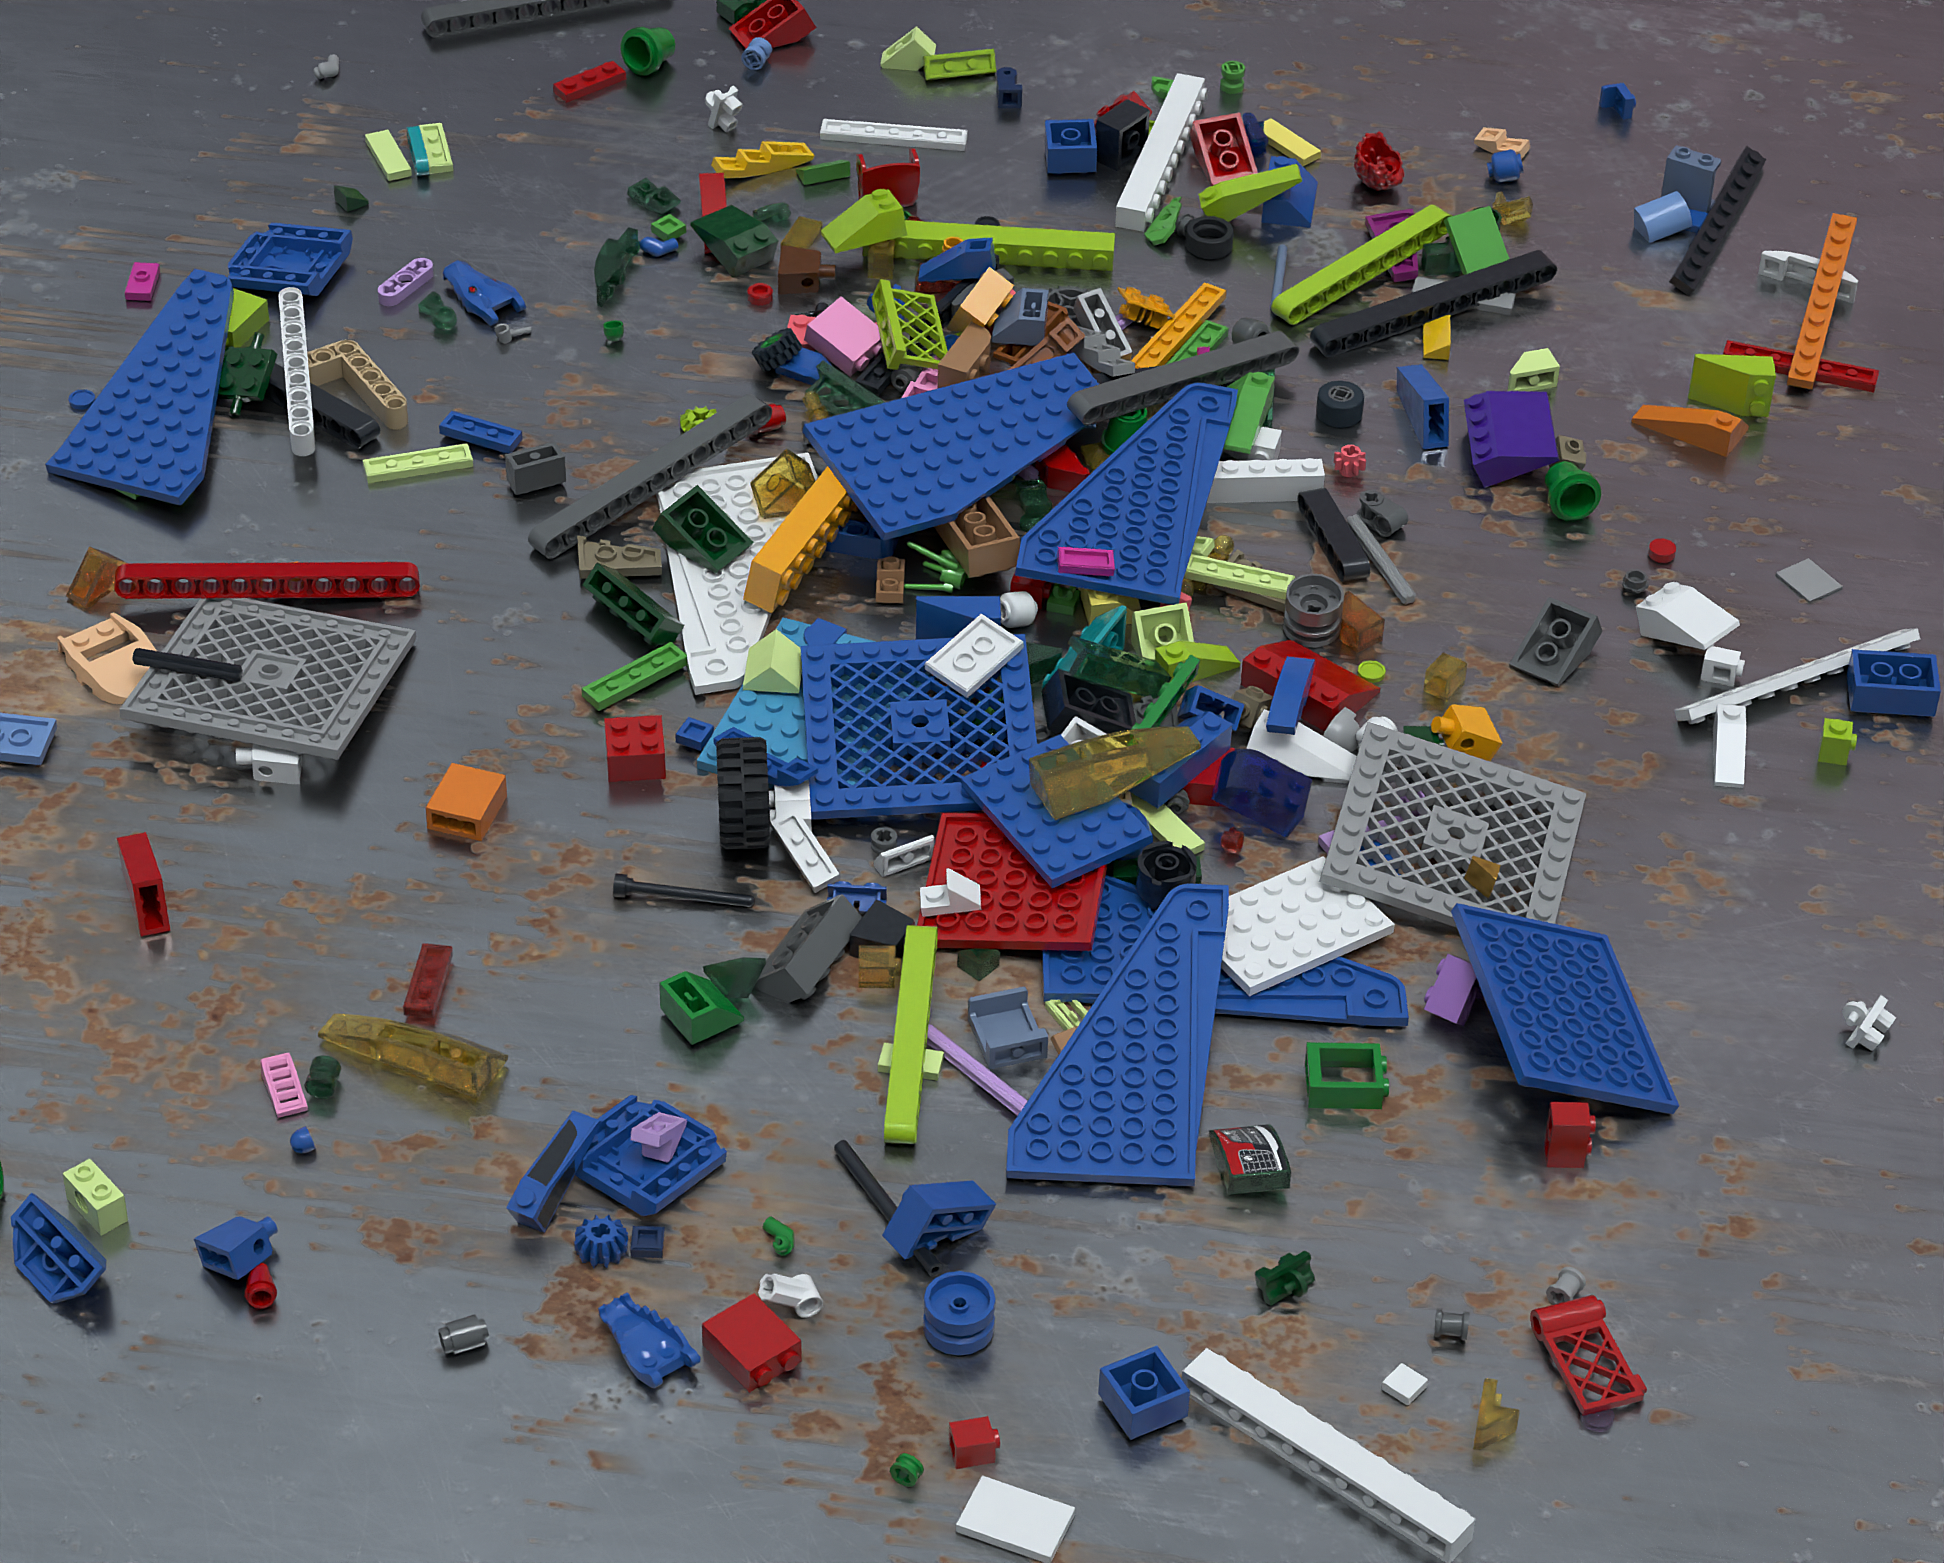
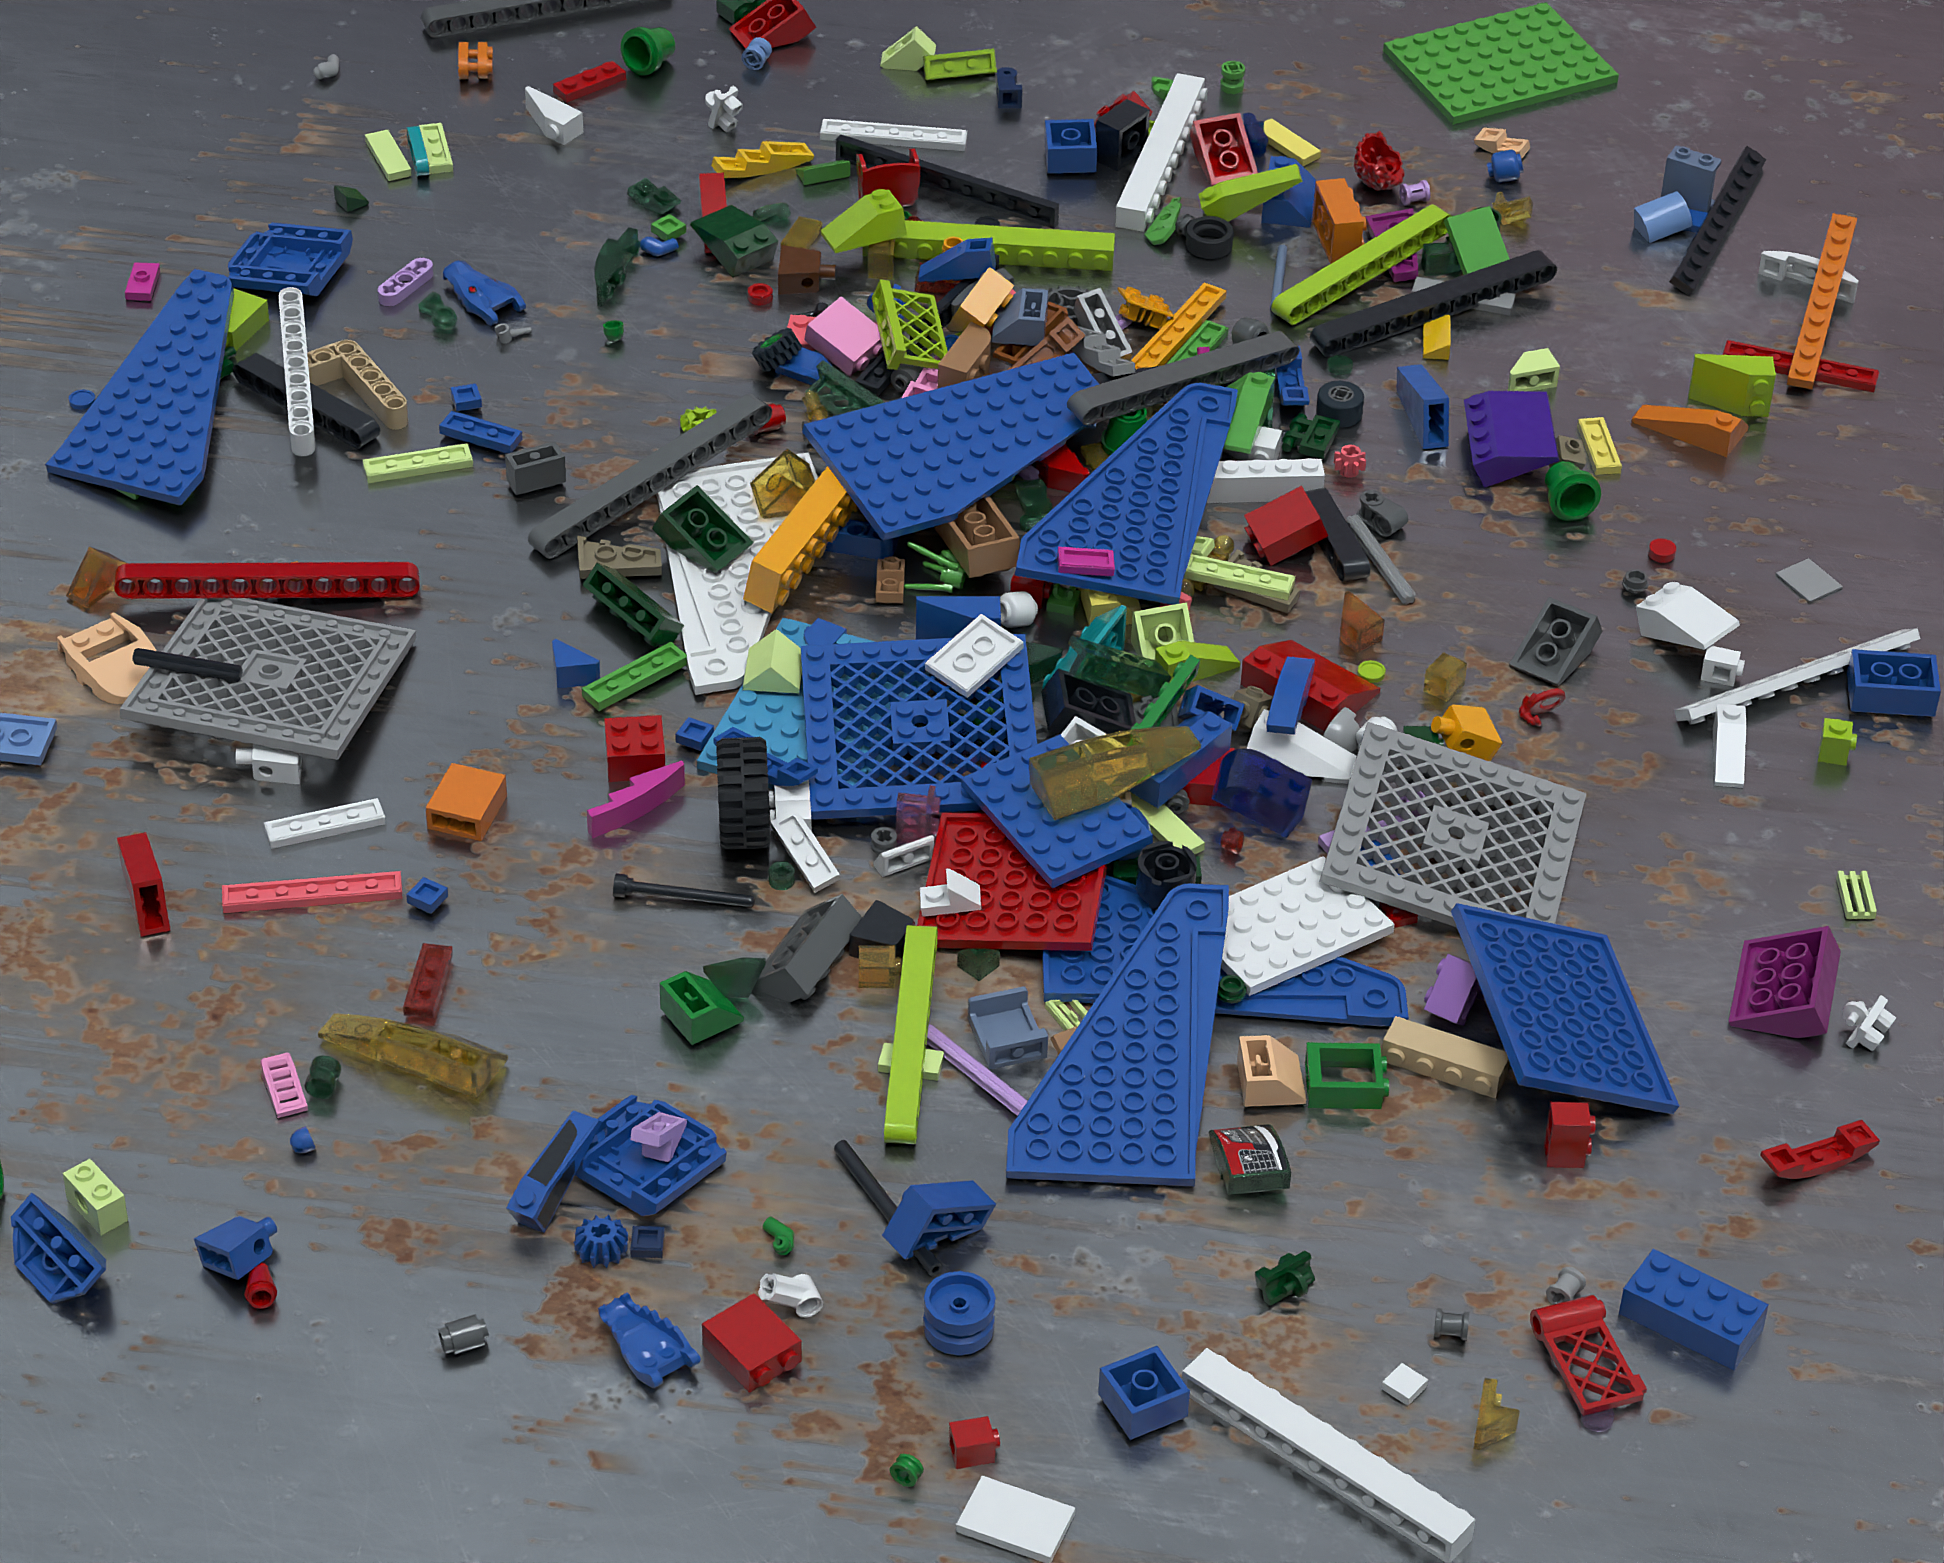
(246, 374): dark green plate -> none
(311, 892): none -> coral tile
(324, 823): none -> white tile
(427, 895): none -> blue plate
(466, 397): none -> blue plate
(483, 66): none -> orange brick
(553, 117): none -> white slope
(573, 666): none -> blue slope
(633, 802): none -> dark pink slope
(778, 882): none -> clear green bush
(861, 894): blue hinge -> none
(917, 816): none -> clear pink bracket
(956, 183): none -> black plate
(1231, 989): none -> dark green plate
(1269, 1072): none -> light nougat slope
(1284, 526): none -> red brick
(1291, 383): none -> blue slope
(1313, 610): flat silver wheel -> none
(1318, 436): none -> dark green plate
(1337, 218): none -> orange brick
(1339, 365): none -> clear green piece
(1398, 916): none -> red tile
(1408, 194): none -> lavender bush
(1445, 1057): none -> tan brick
(1482, 875): pearl gold slope -> none
(1500, 63): none -> bright green plate
(1533, 705): none -> red piece
(1599, 446): none -> light yellow tile
(1618, 97): blue bracket -> none
(1693, 1309): none -> blue brick
(1786, 983): none -> magenta slope
(1824, 1155): none -> red slope
(1854, 879): none -> yellowish green tile

